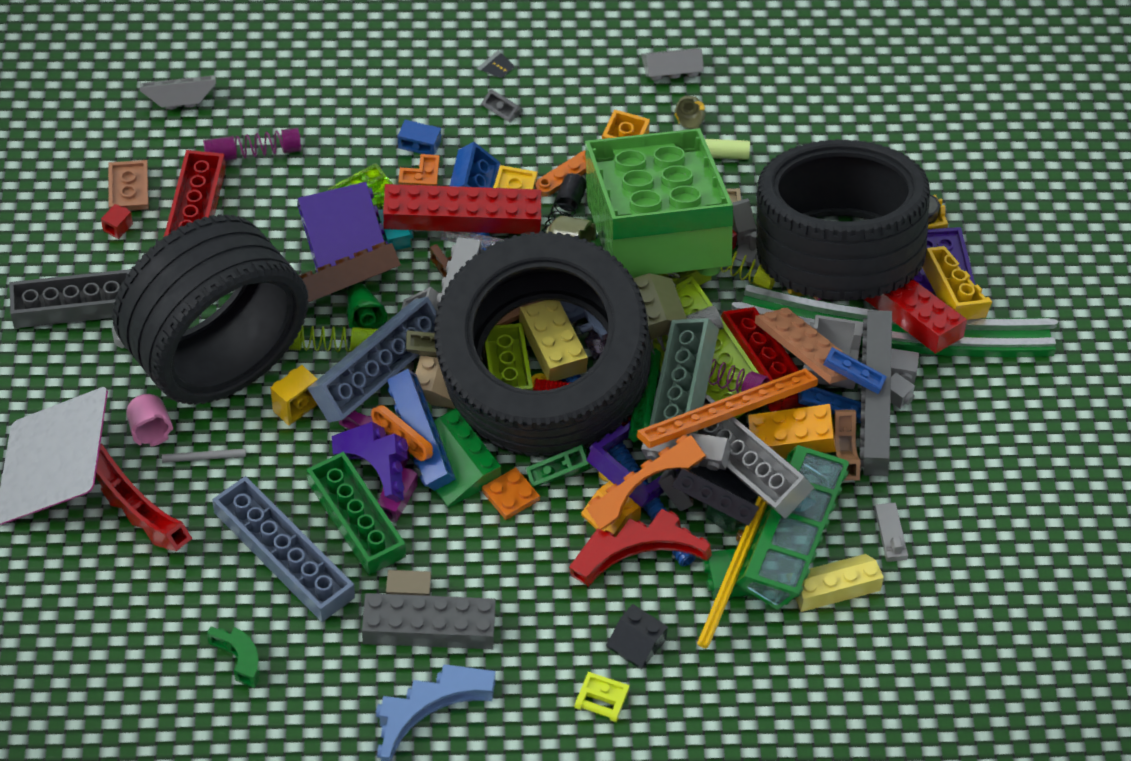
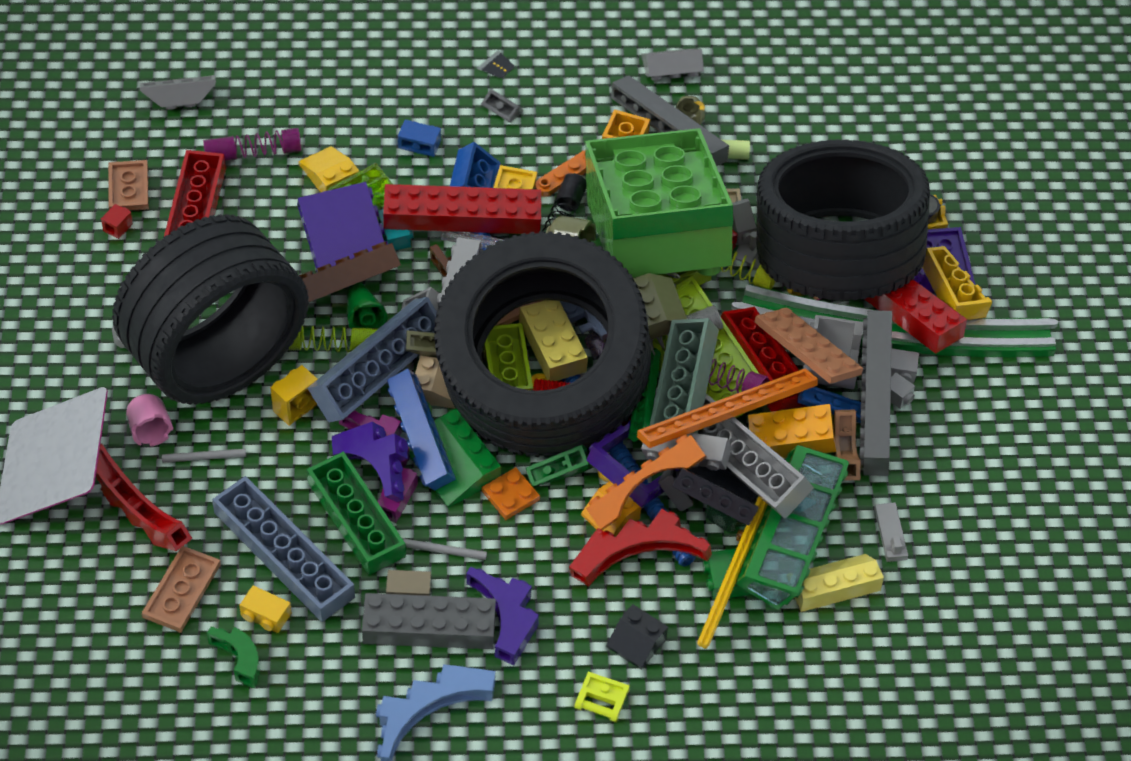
(64, 298): dark grey brick -> none
(181, 589): none -> nougat plate
(265, 609): none -> yellow brick
(328, 168): none -> yellow slope
(392, 424): orange plate -> none
(425, 175): orange plate -> none
(445, 549): none -> light grey bar
(515, 621): none -> dark purple arch
(662, 114): none -> dark grey brick
(855, 370): blue tile -> none

